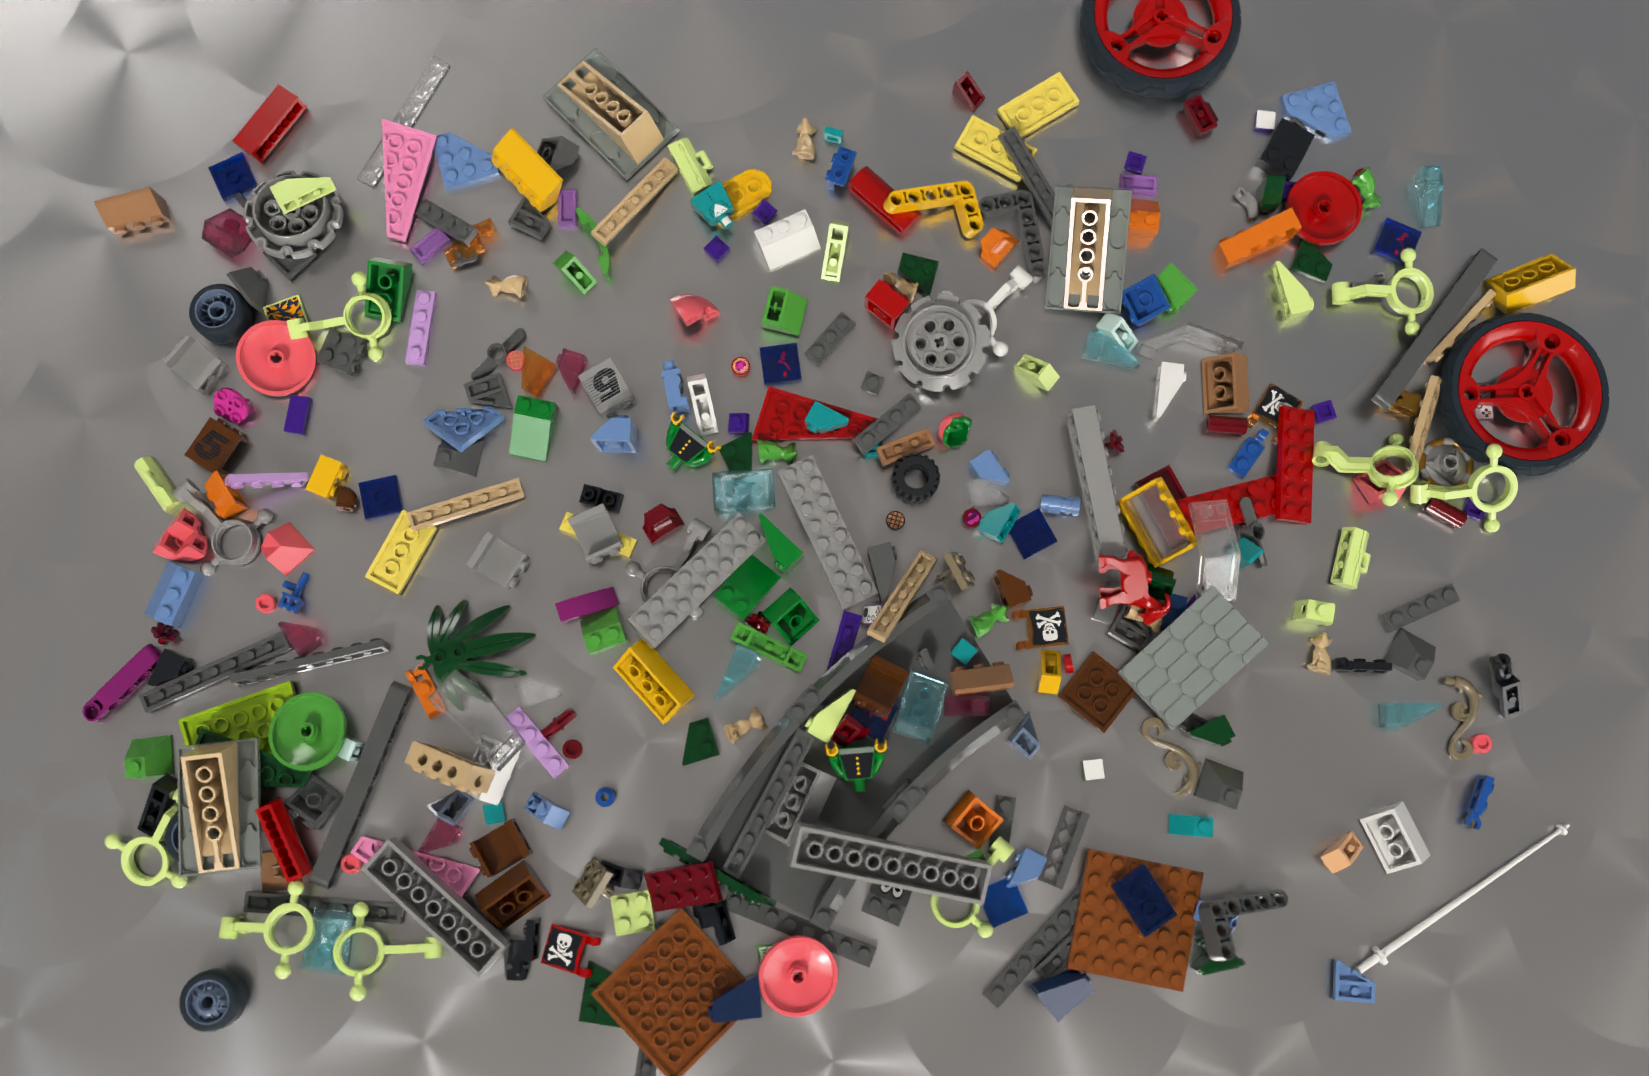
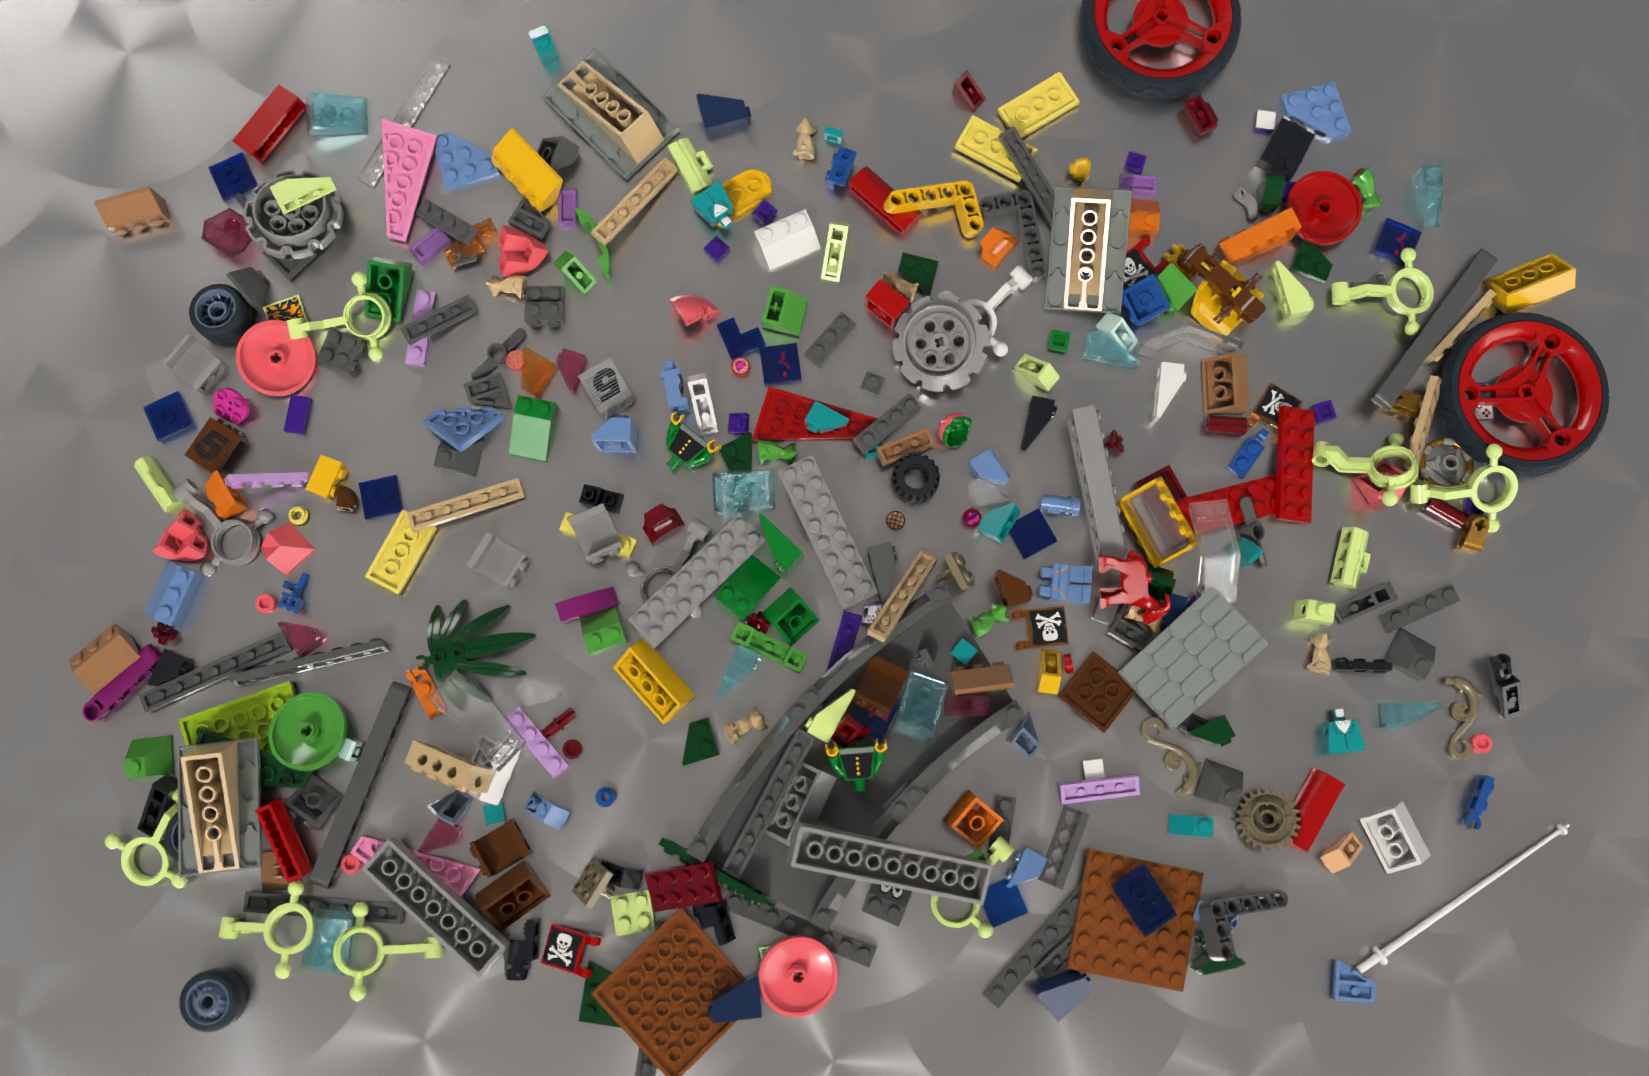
(104, 658): none -> medium nougat slope
(168, 416): none -> clear blue plate
(294, 511): none -> light yellow plate
(335, 115): none -> clear light blue slope
(438, 320): none -> dark grey plate
(519, 252): none -> coral brick
(544, 44): none -> teal slope
(545, 305): none -> dark grey plate
(722, 113): none -> dark blue slope
(737, 343): none -> clear blue plate
(1038, 416): none -> black slope
(1059, 341): none -> green plate
(1062, 582): none -> medium blue hips
(1080, 169): none -> yellow cone
(1099, 788): none -> lavender plate
(1138, 265): none -> flag
(1224, 294): none -> piece
(1268, 804): none -> dark tan gear
(1314, 803): none -> red brick
(1342, 735): none -> teal torso
(1365, 602): none -> dark grey slope
(1474, 536): none -> pearl gold piece

